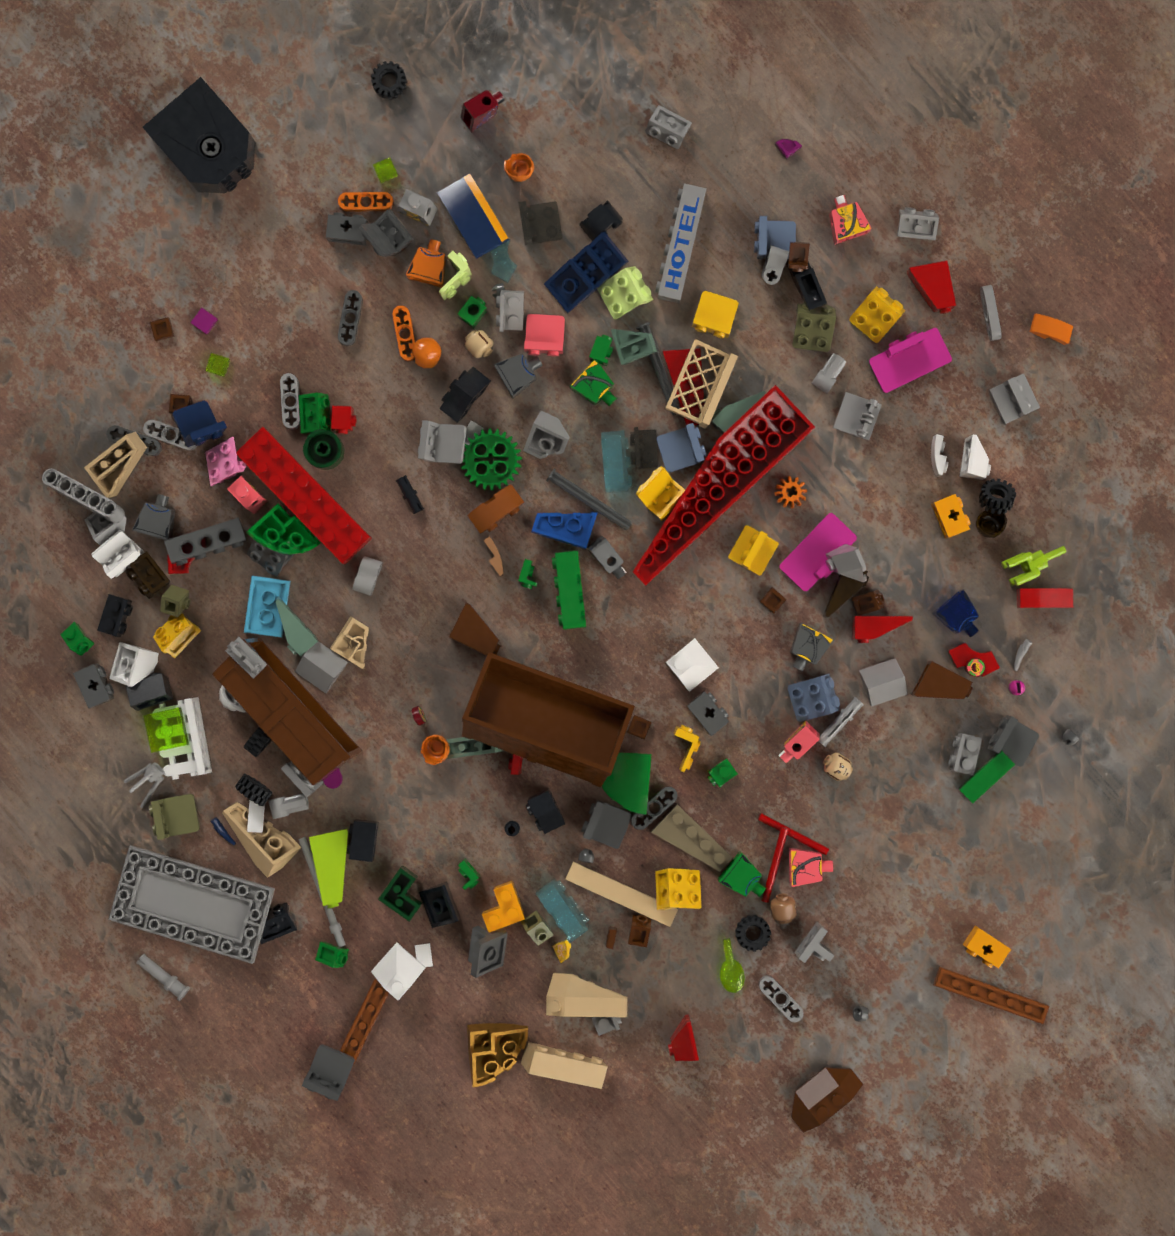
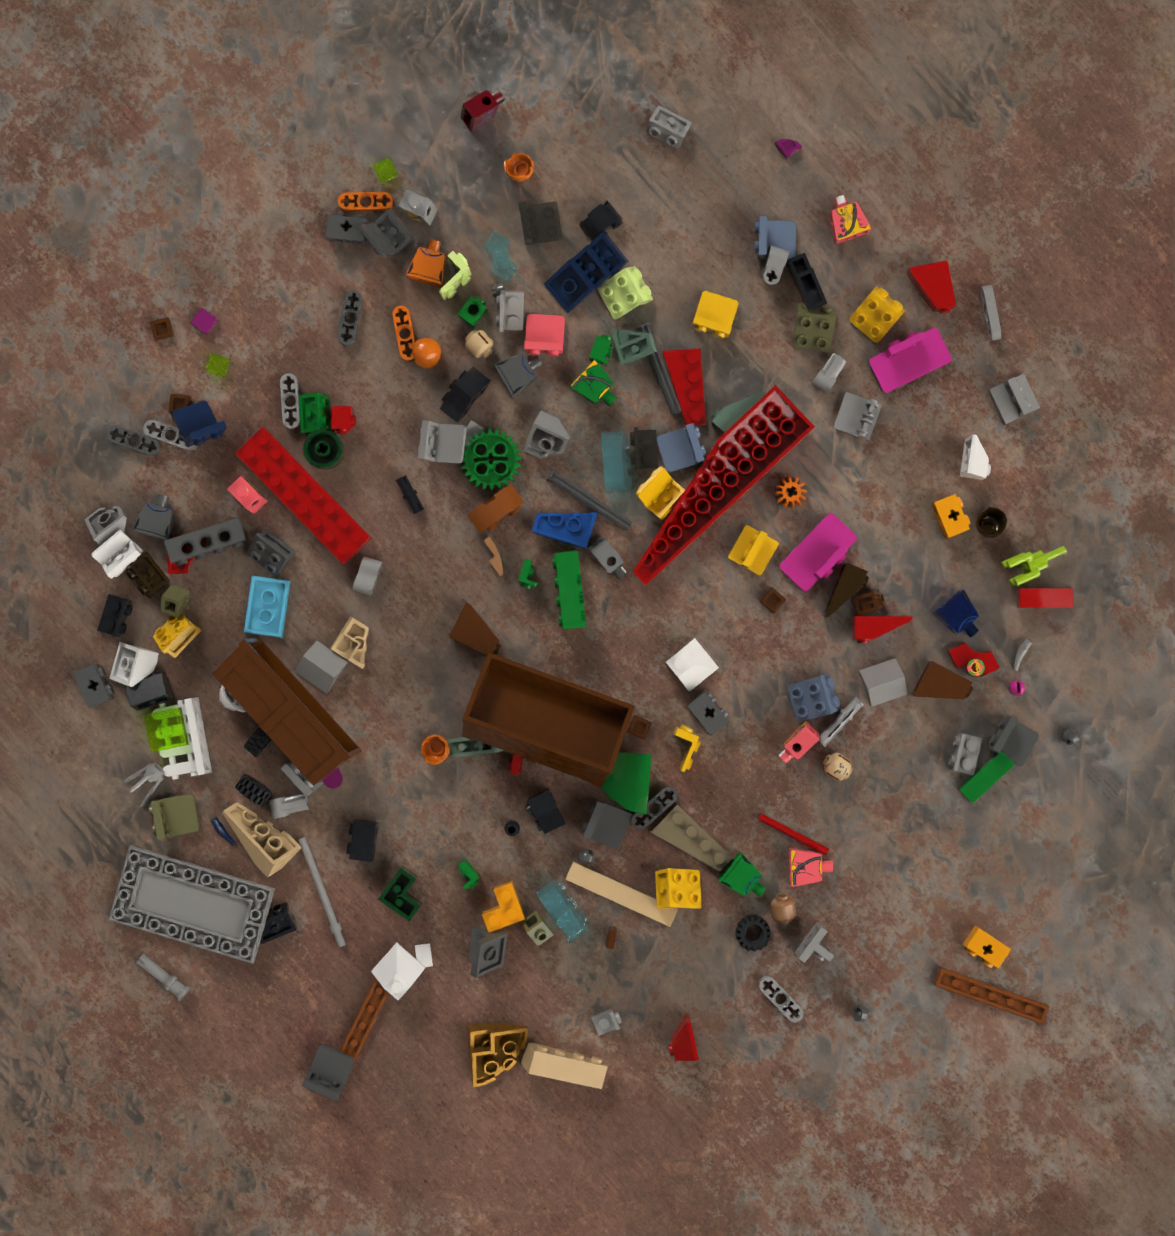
(61, 483): light grey beam -> none
(76, 639): green bracket -> none
(116, 463): tan wedge -> none
(204, 139): black piece -> none
(223, 462): bright pink hinge -> none
(246, 657): light grey hinge -> none
(255, 818): white sticker -> none
(283, 533): green brick -> none
(297, 633): sand green slope -> none
(329, 862): lime slope -> none
(332, 955): green bracket -> none
(389, 68): black tyre -> none
(418, 715): dark red tile -> none
(439, 905): black slope -> none
(473, 216): dark blue slope -> none
(562, 950): yellow tile -> none
(580, 998): tan wedge -> none
(639, 931): reddish brown bracket -> none
(681, 243): light grey brick -> none
(714, 393): tan fence -> none
(721, 773): green bracket -> none
(731, 971): clear neon green piece -> none
(774, 865): red bar -> none
(798, 256): reddish brown bracket -> none
(808, 646): dark grey torso -> none
(824, 1096): reddish brown wedge -> none
(847, 562): light grey slope -> none
(918, 224): light grey bracket -> none
(938, 461): white slope -> none
(997, 488): black tyre -> none
(1051, 328): orange slope -> none

